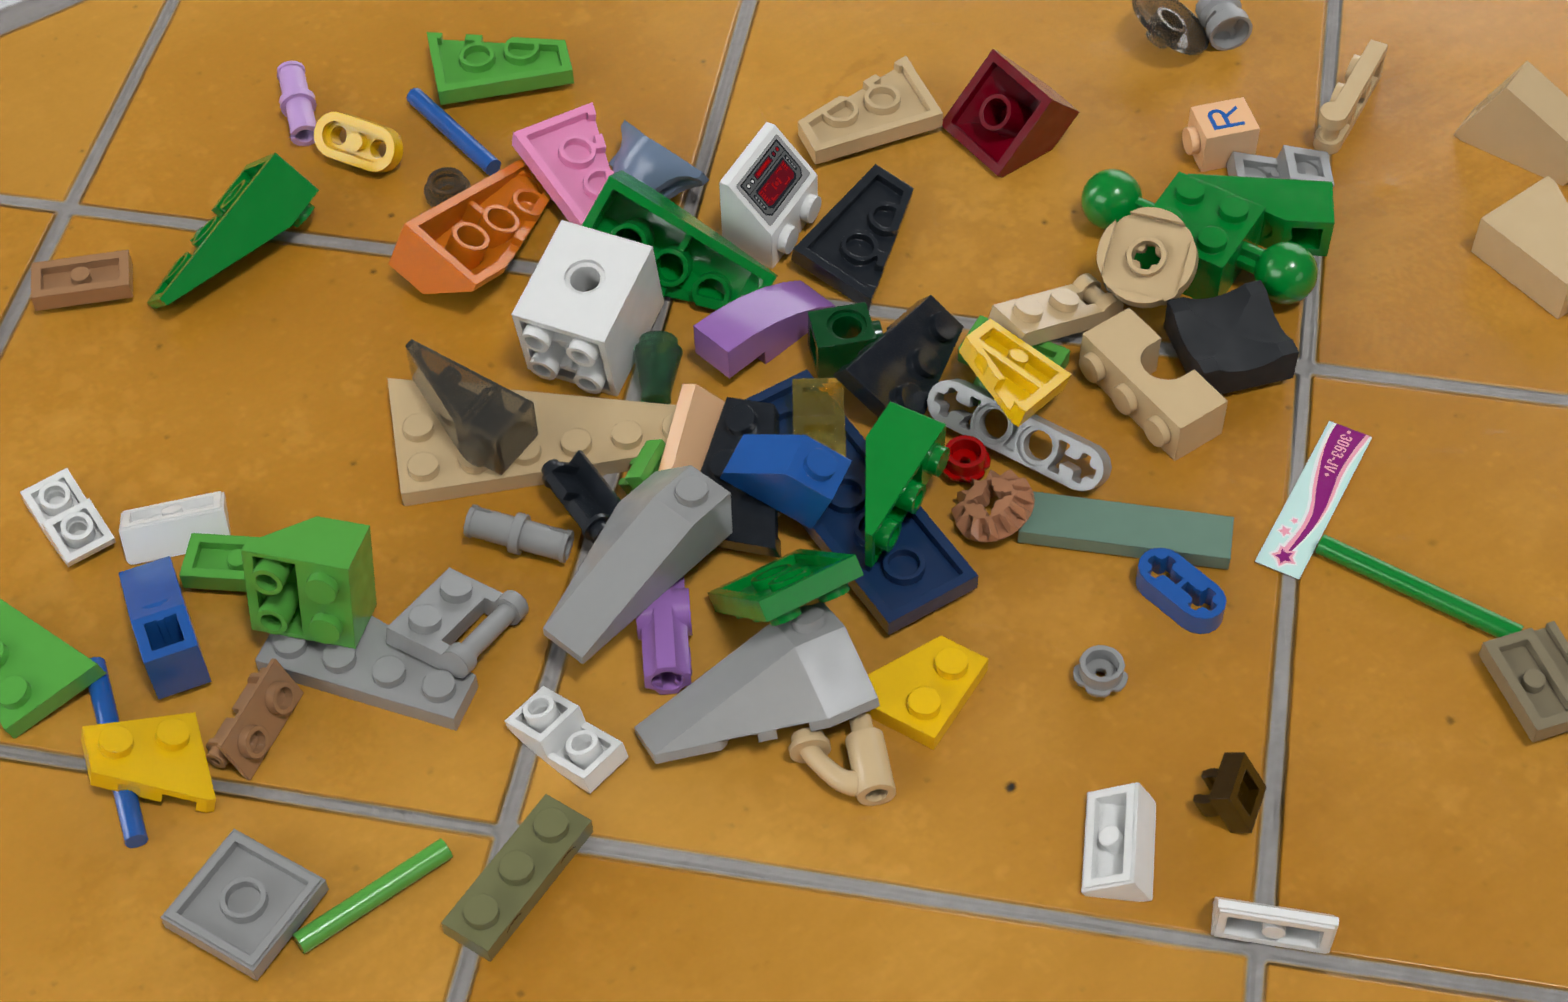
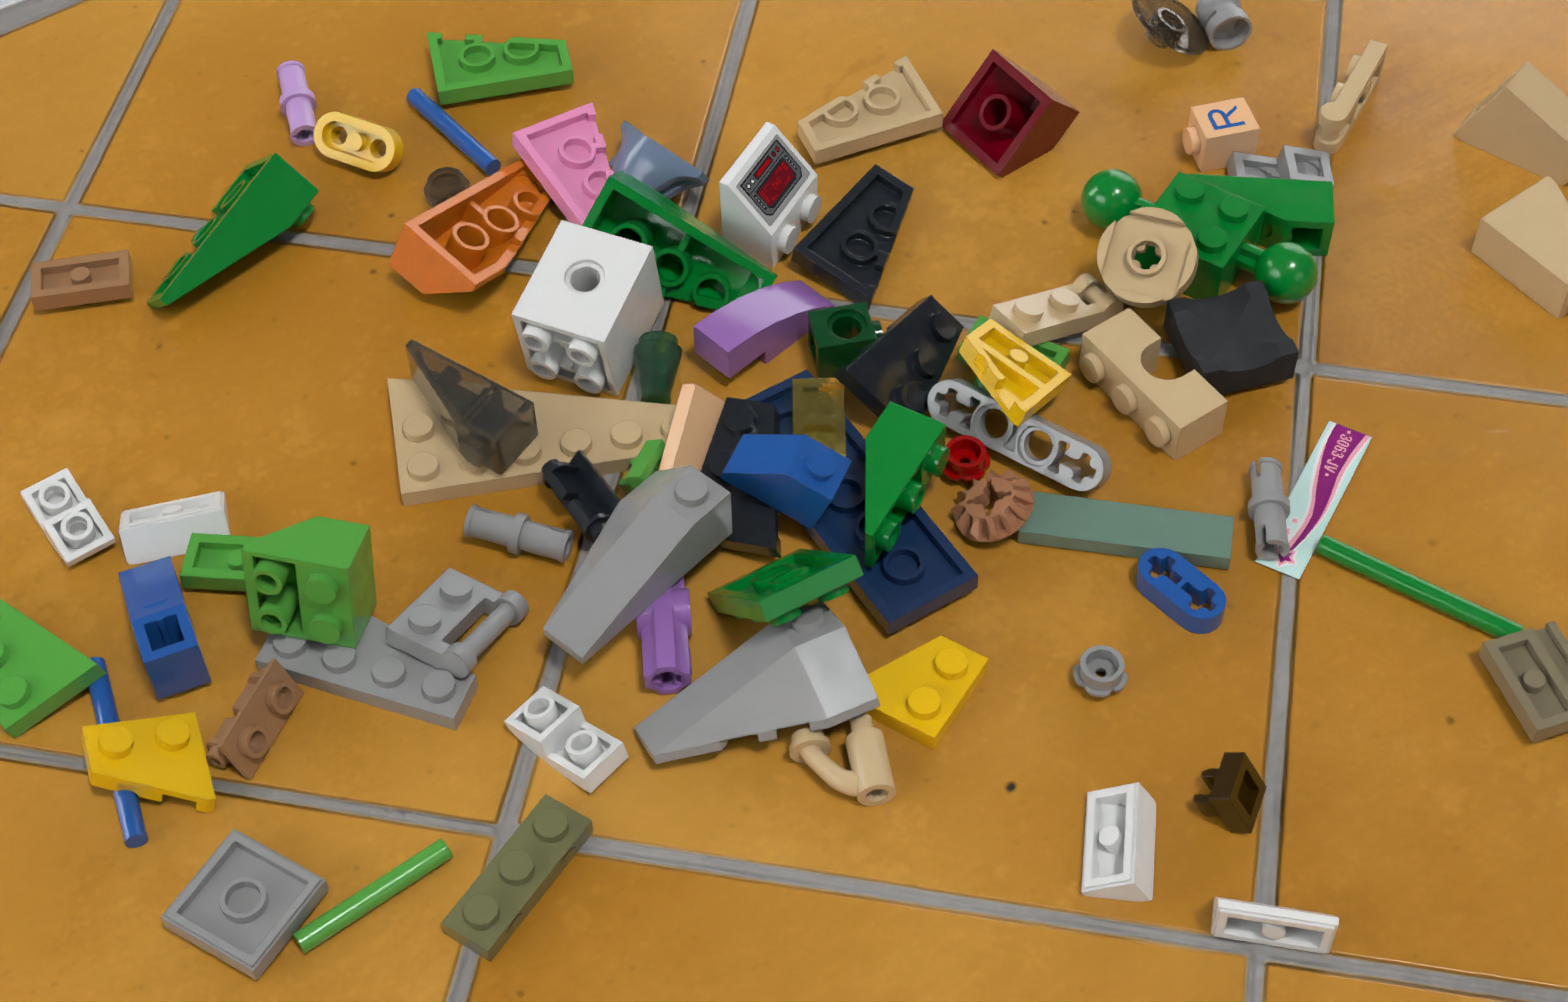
(1268, 508): none -> light grey pin

